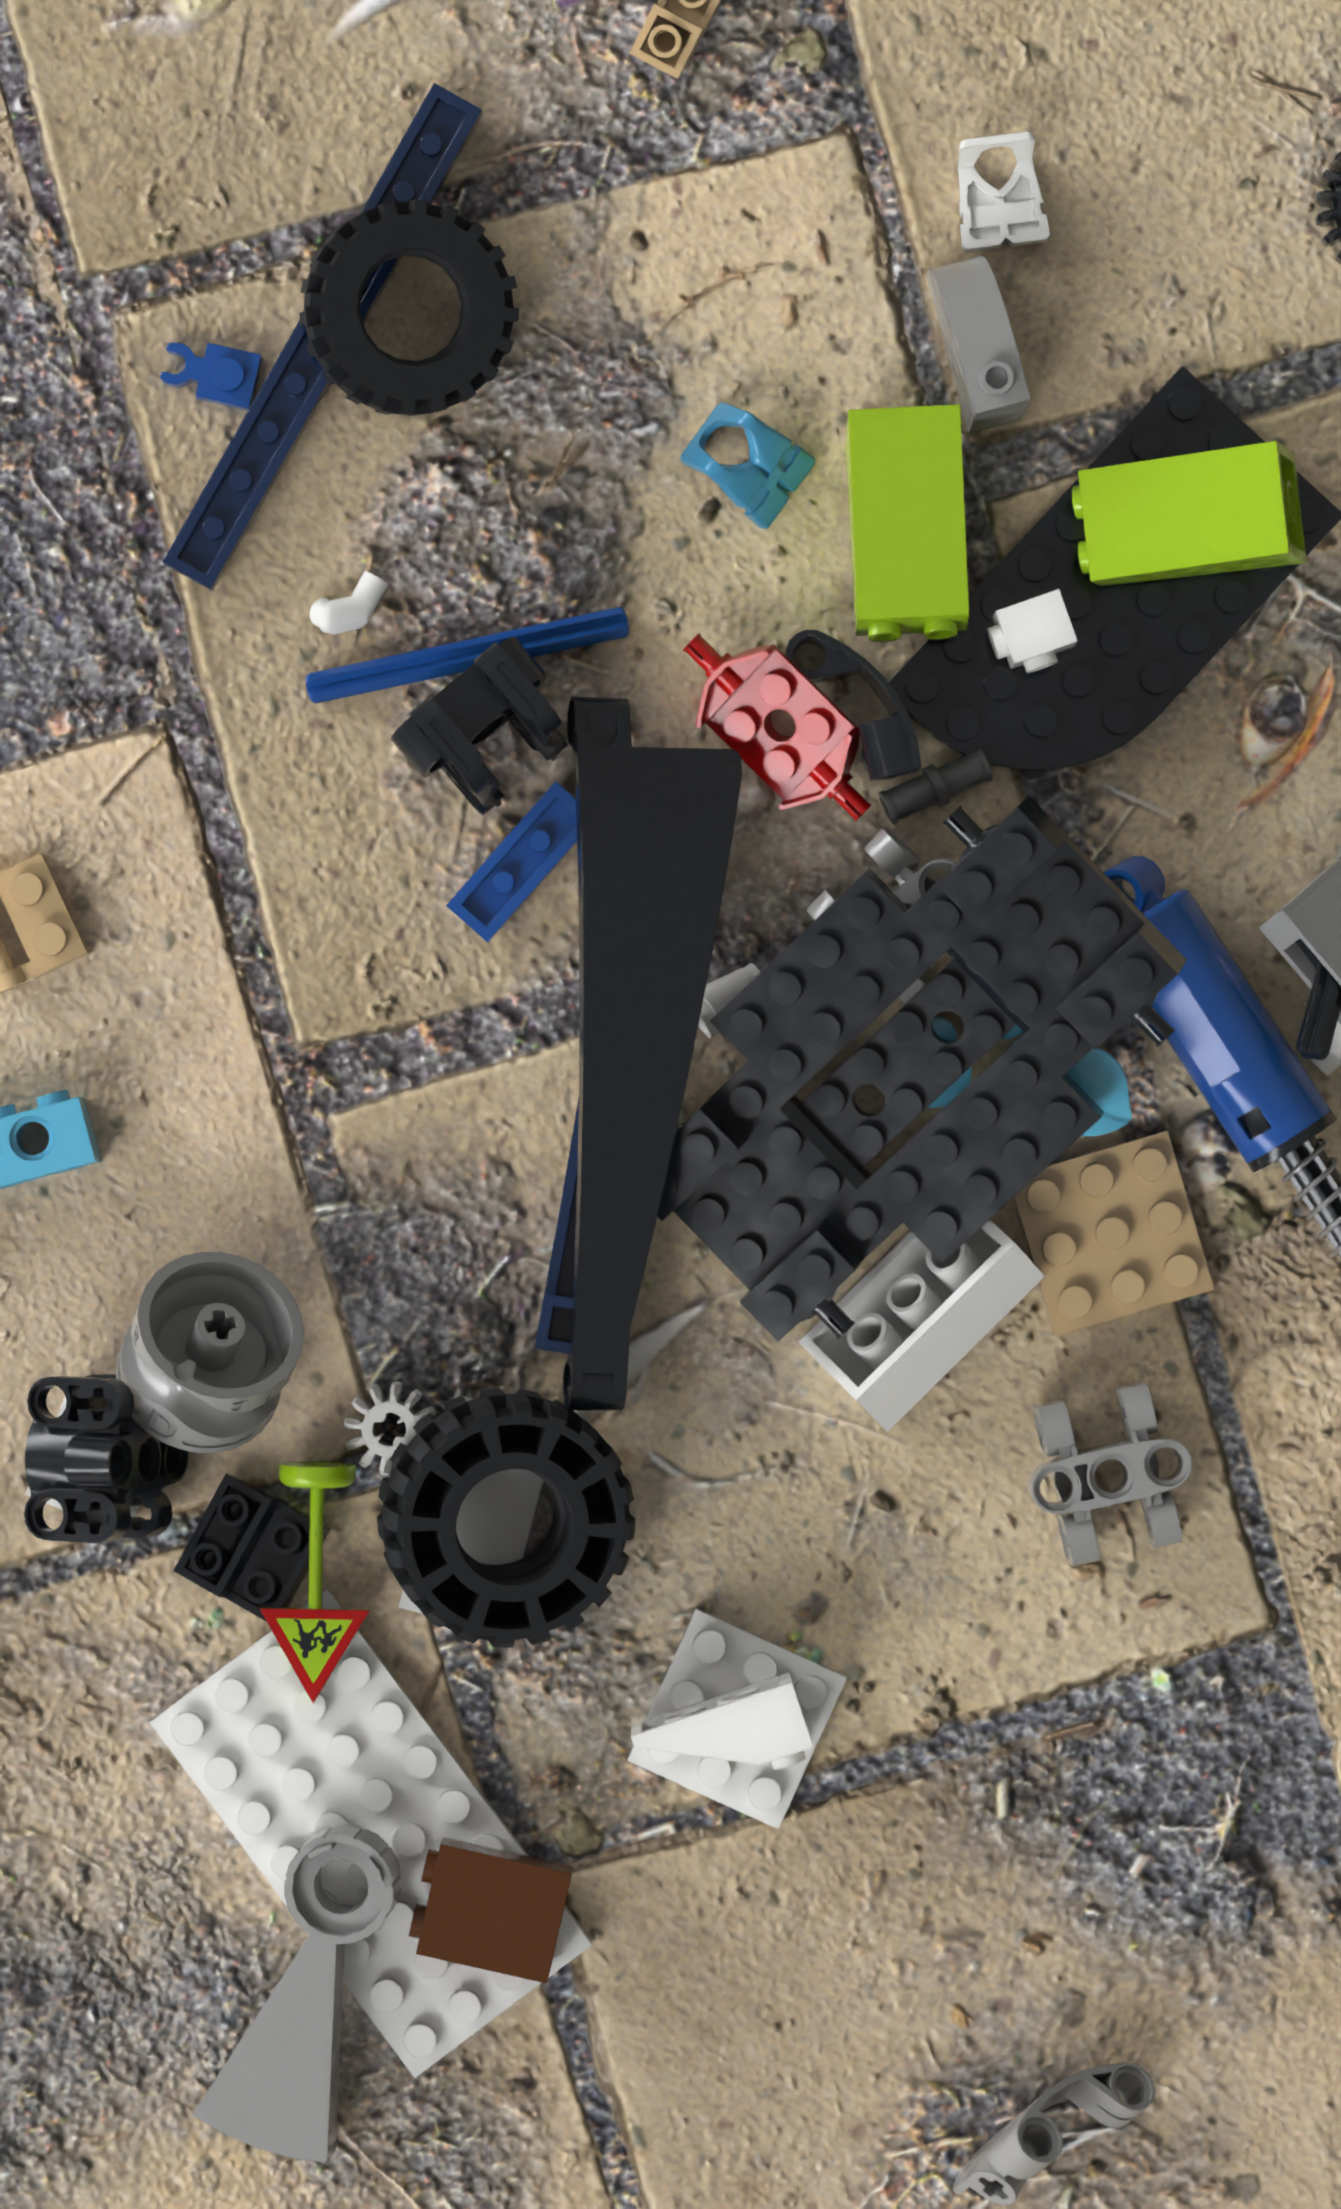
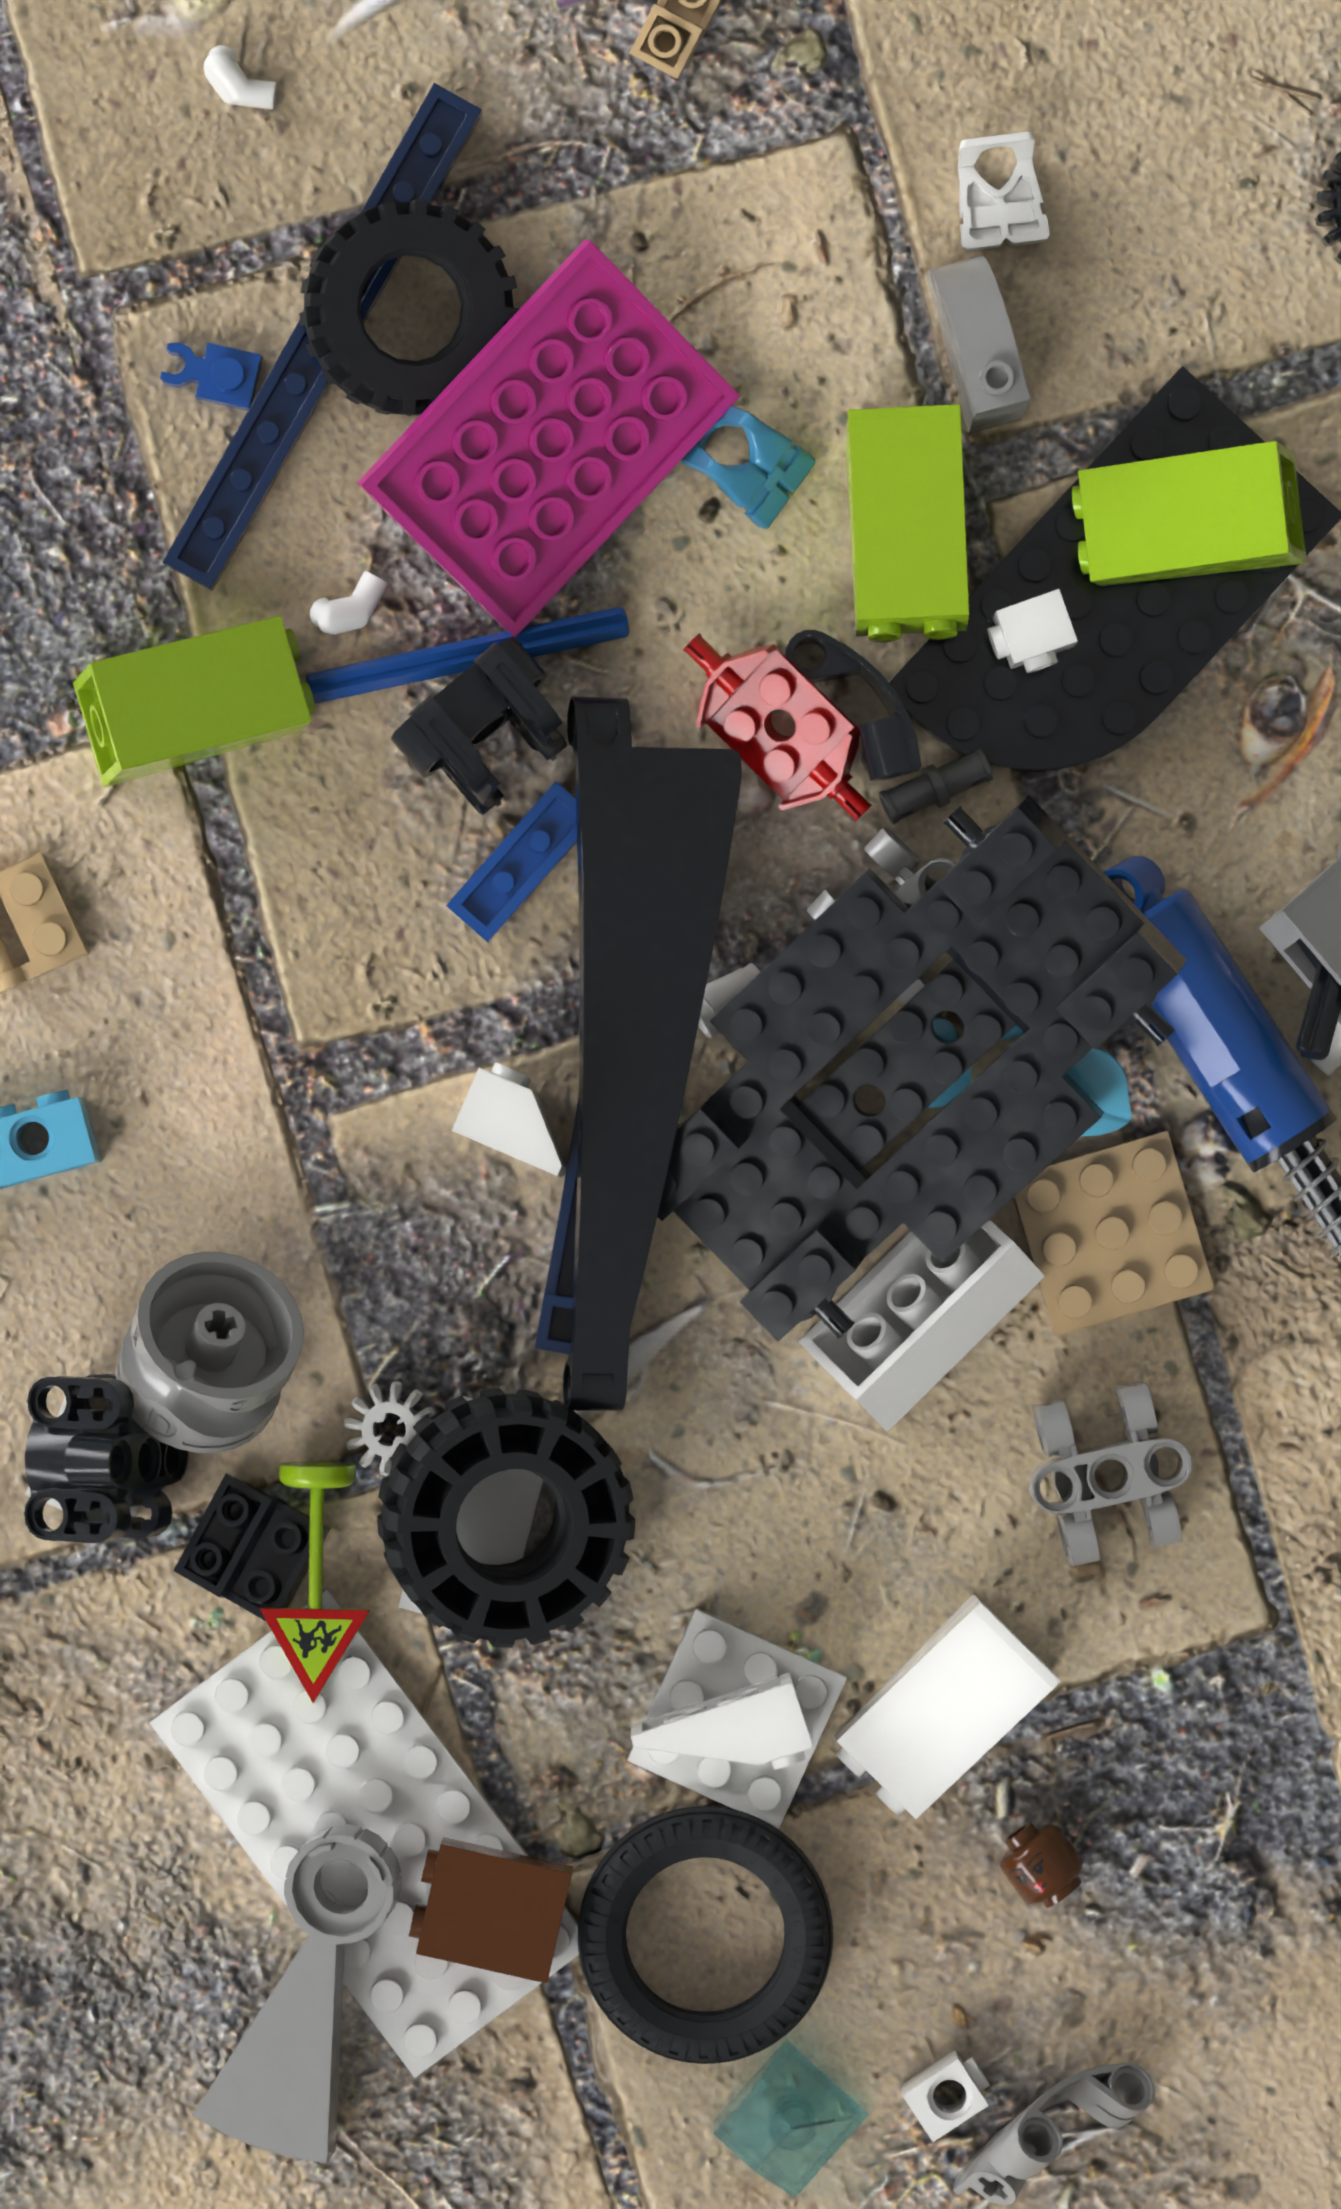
(192, 699): none -> lime slope
(232, 84): none -> white arm
(509, 1119): none -> white slope
(549, 438): none -> dark pink plate
(686, 2033): none -> black tyre
(788, 2120): none -> clear light blue slope
(940, 2118): none -> white brick
(944, 1709): none -> white slope
(1041, 1864): none -> reddish brown head

